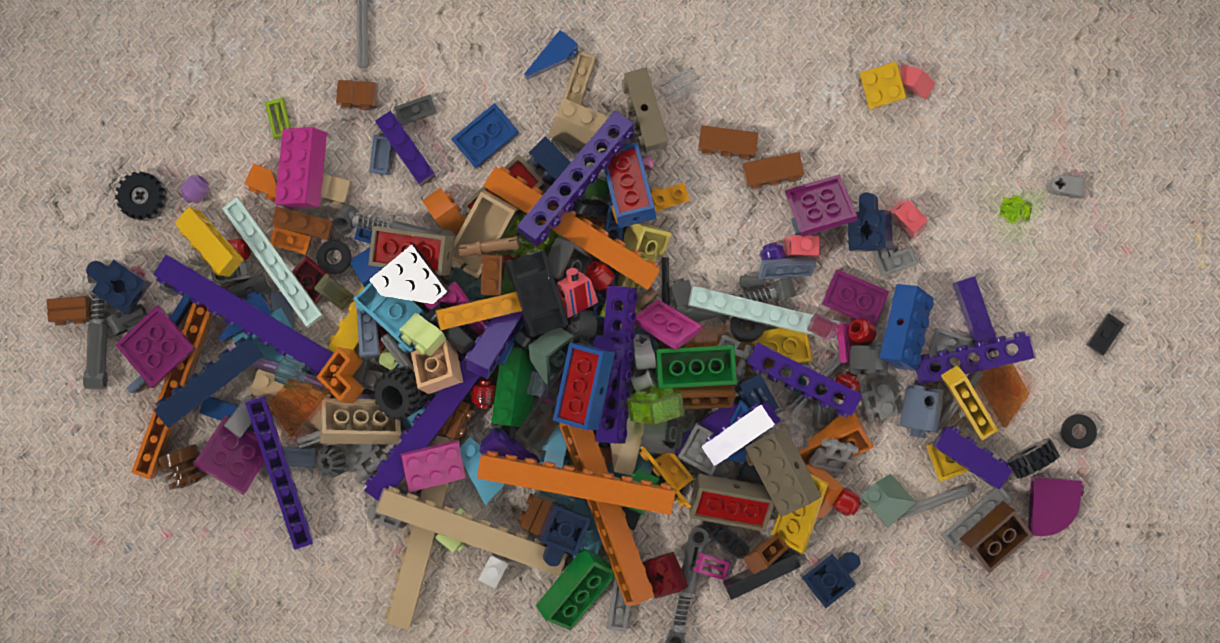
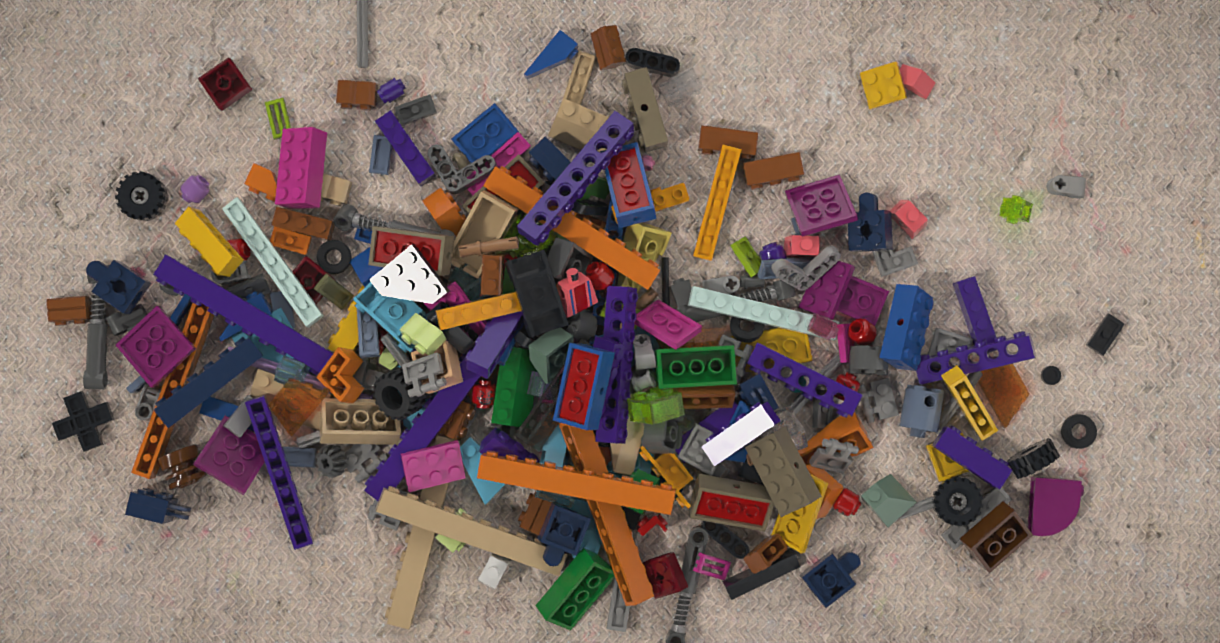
(83, 421): none -> black plate
(147, 400): none -> light grey piece
(155, 507): none -> dark blue brick
(213, 84): none -> dark red brick
(391, 90): none -> dark purple brick
(421, 369): none -> light grey plate
(460, 160): none -> dark tan arm
(460, 176): none -> dark grey beam
(502, 156): none -> dark pink plate
(608, 47): none -> dark orange brick
(648, 523): none -> red bracket
(662, 60): none -> black beam
(717, 202): none -> light orange plate
(719, 284): none -> light grey piece
(747, 256): none -> lime plate
(806, 277): none -> light grey beam
(828, 291): none -> magenta plate
(970, 503): none -> black bush
(1050, 375): none -> black tile

